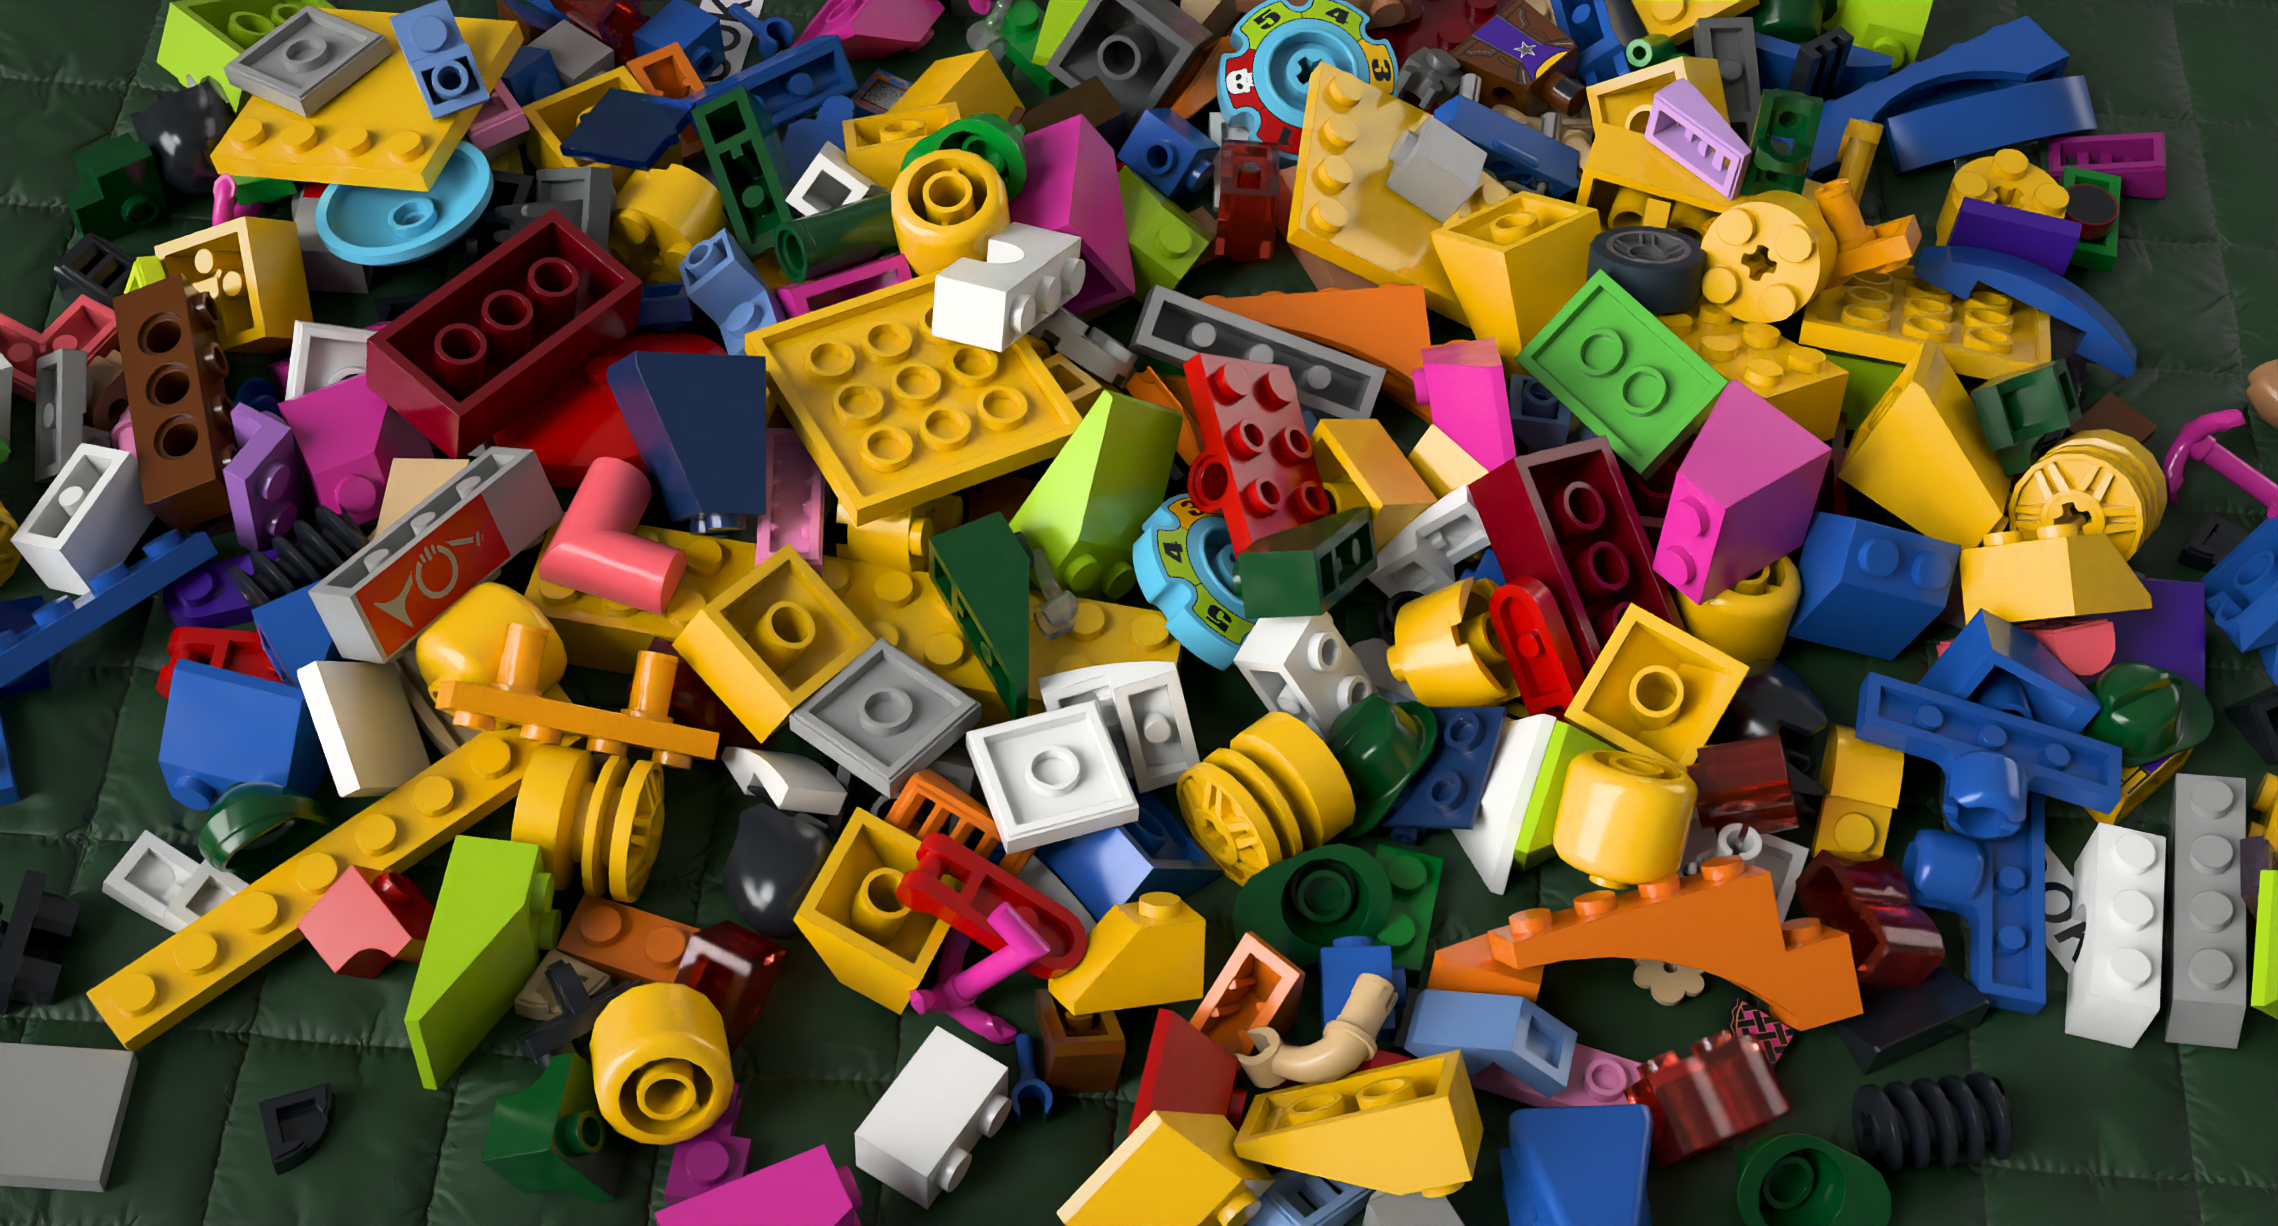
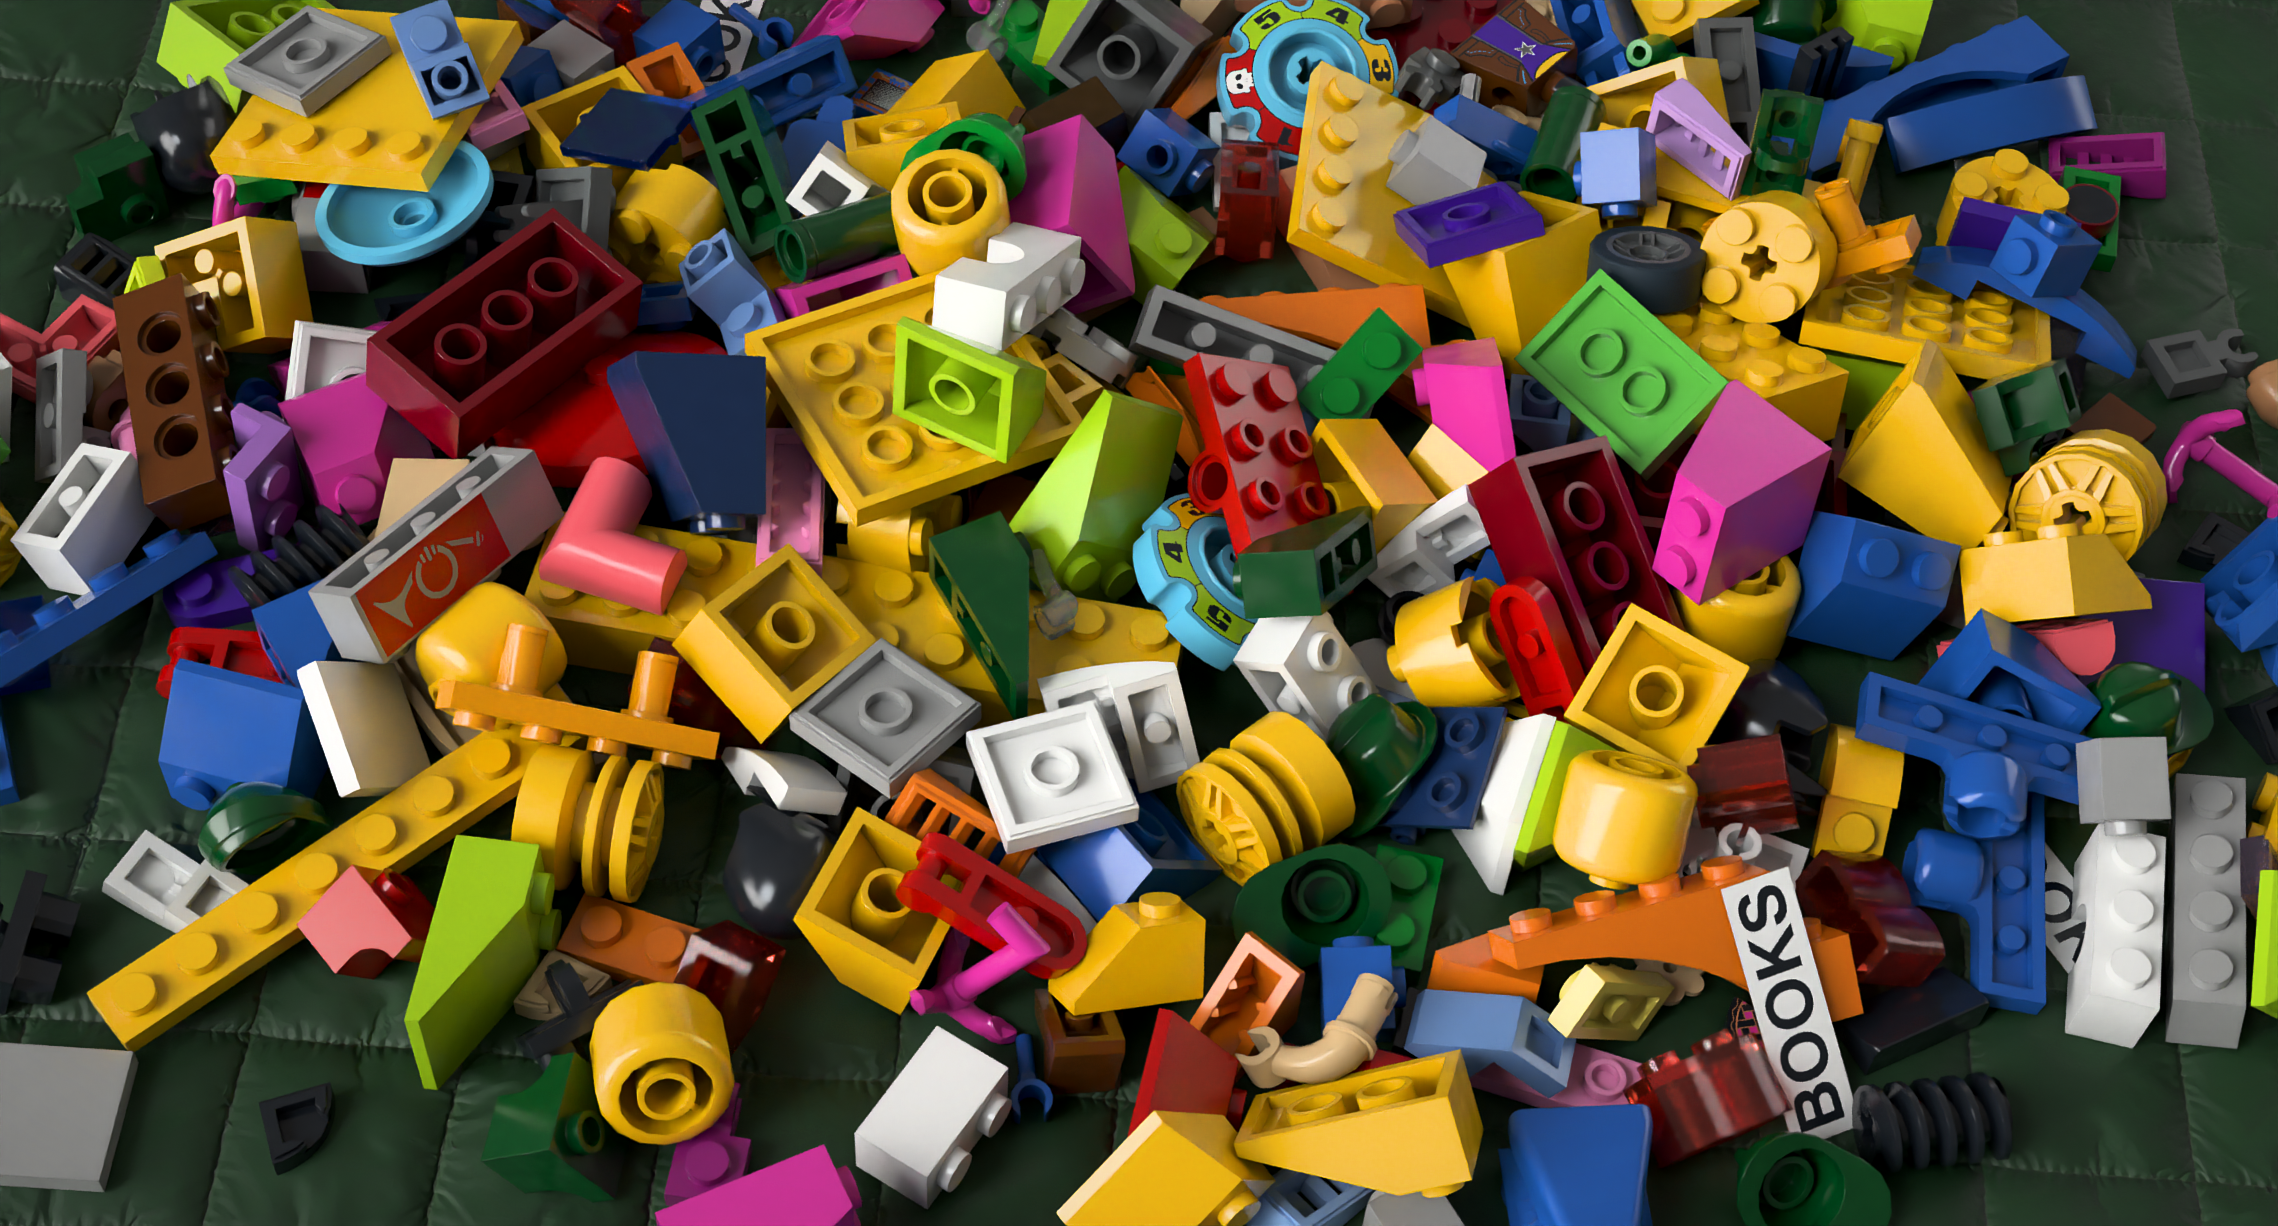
(965, 389): none -> lime slope
(1359, 370): none -> green plate
(1468, 224): none -> dark purple tile
(1558, 142): none -> dark green pin
(1609, 1002): none -> light yellow plate
(1617, 172): none -> brick
(1790, 1002): none -> white sticker
(2045, 254): none -> blue brick
(2123, 783): none -> light grey brick
(2191, 365): none -> dark grey plate

